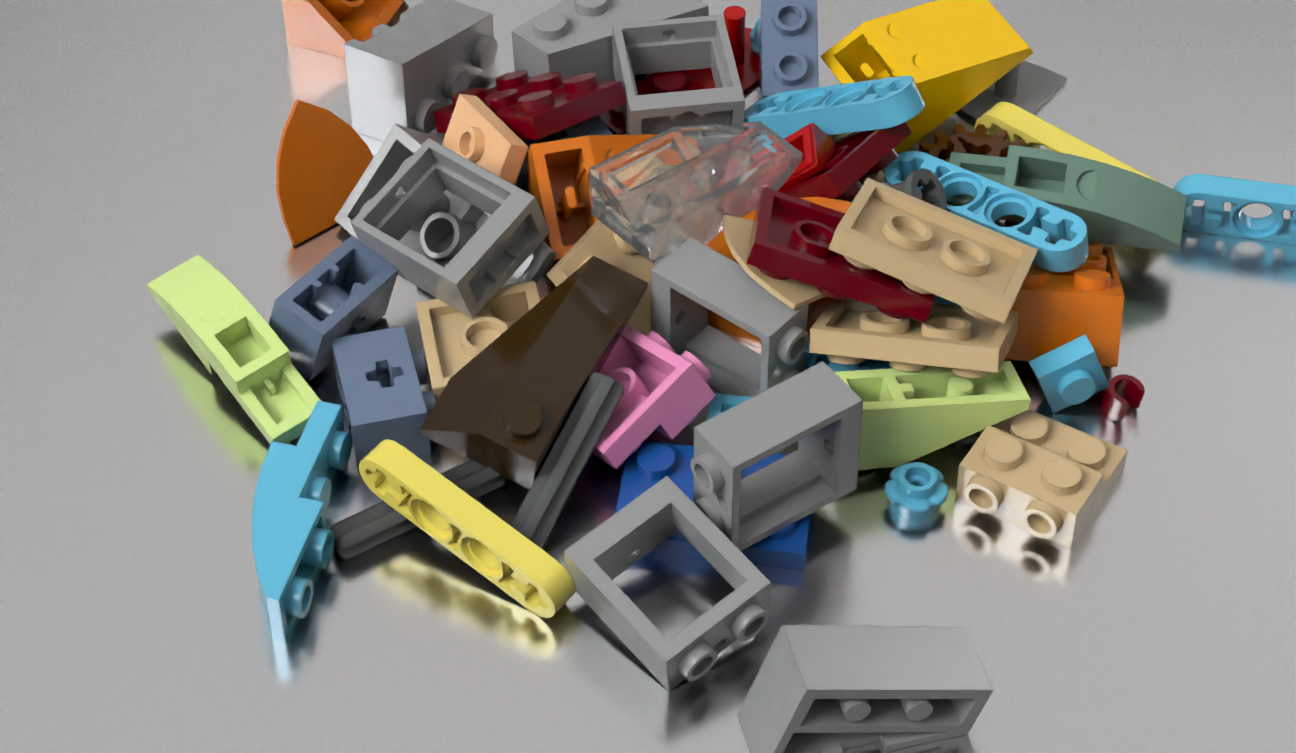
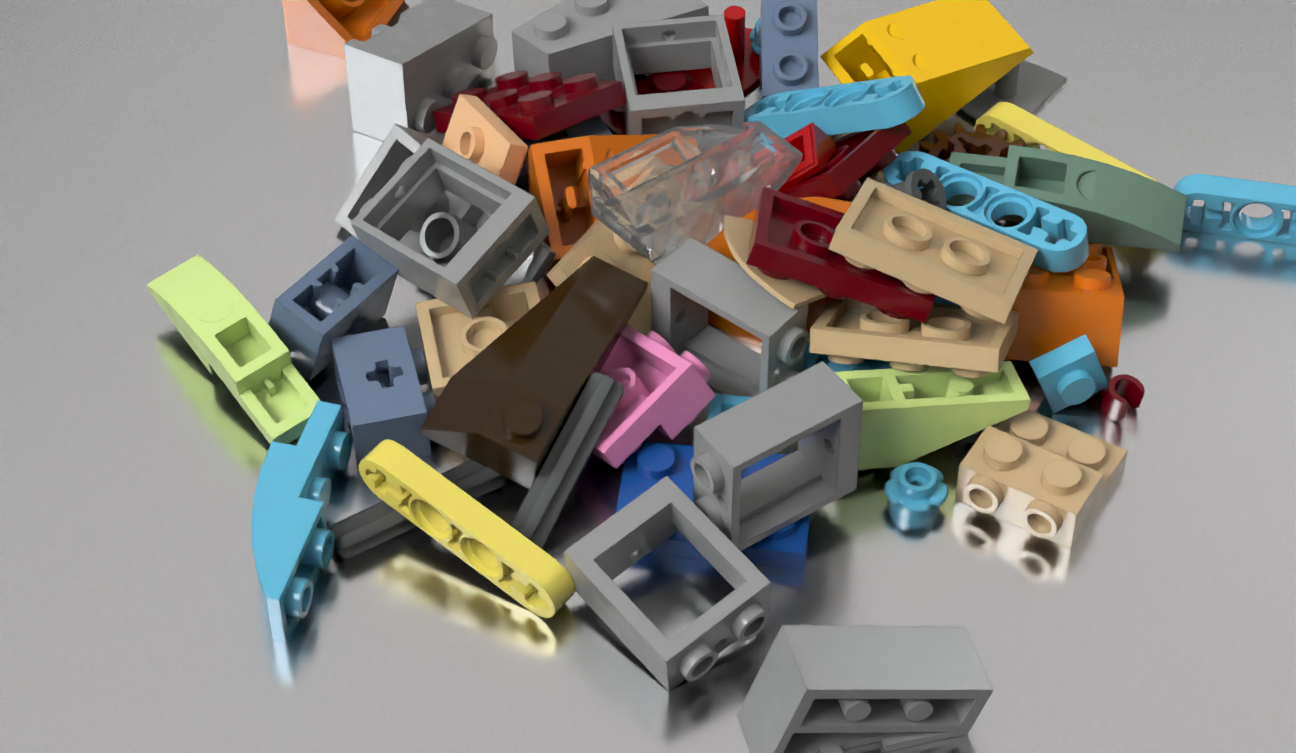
(316, 169): orange shield -> none

